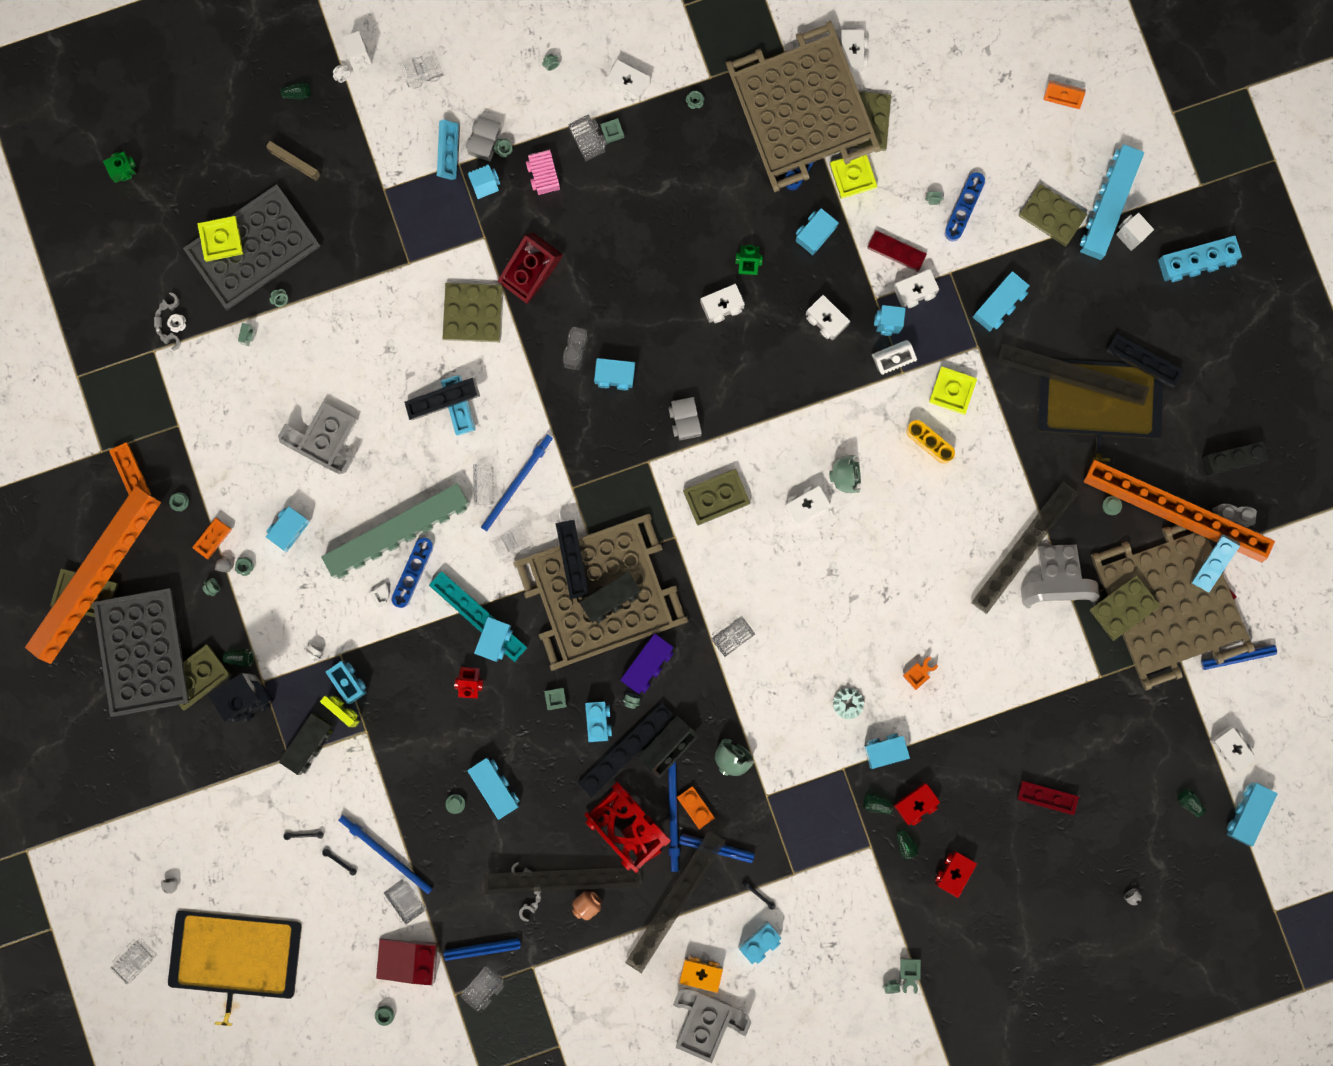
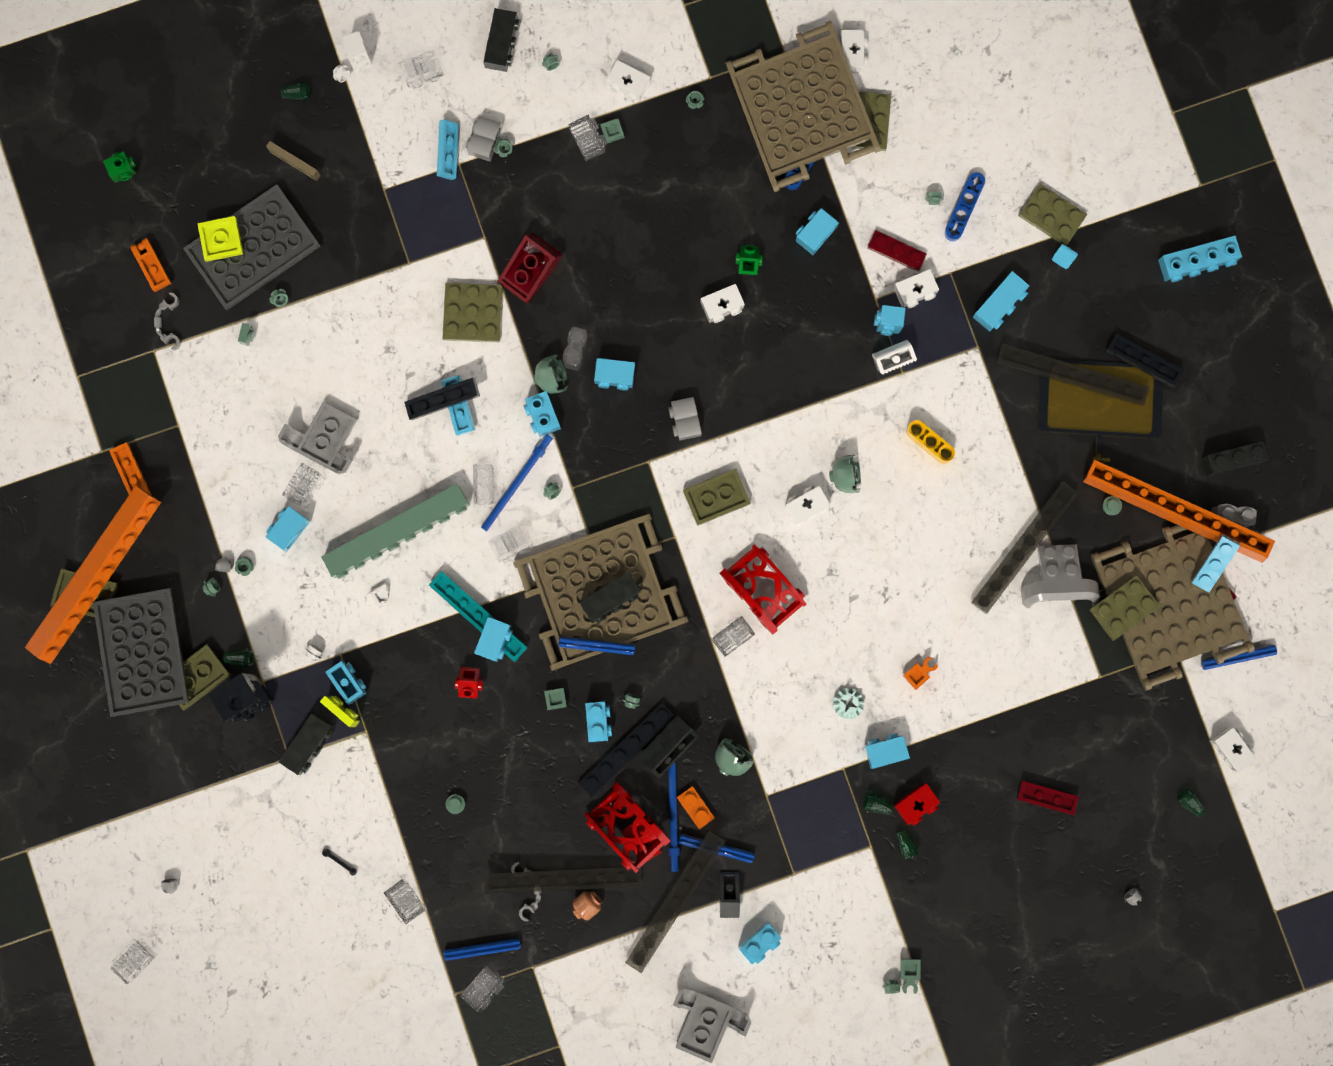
(150, 265): none -> orange plate
(173, 319): white plate -> none
(179, 501): sand green plate -> none
(212, 538): orange plate -> none
(234, 955): clear yellow piece -> none
(287, 836): black hinge -> none
(303, 485): none -> clear brick
(355, 830): blue bar -> none
(384, 1015): sand green plate -> none
(407, 961): dark red slope -> none
(415, 574): blue beam -> none
(484, 181): medium azure brick -> none
(494, 787): medium azure brick -> none
(501, 40): none -> pearl dark grey brick
(542, 414): none -> medium azure brick
(543, 171): bright pink brick -> none
(551, 375): none -> sand green cylinder
(551, 490): none -> sand green plate
(572, 559): black plate -> none
(594, 645): none -> blue axle
(647, 664): dark purple brick -> none
(707, 982): light orange brick -> none
(729, 894): none -> dark grey slope
(737, 585): none -> red fence
(771, 905): black hinge -> none
(824, 308): white brick -> none
(853, 177): neon yellow plate -> none
(953, 390): neon yellow plate -> none
(955, 885): red brick -> none
(1064, 94): orange plate -> none
(1064, 256): none -> medium azure slope
(1112, 201): medium azure brick -> none
(1134, 231): white brick -> none
(1251, 813): medium azure brick -> none

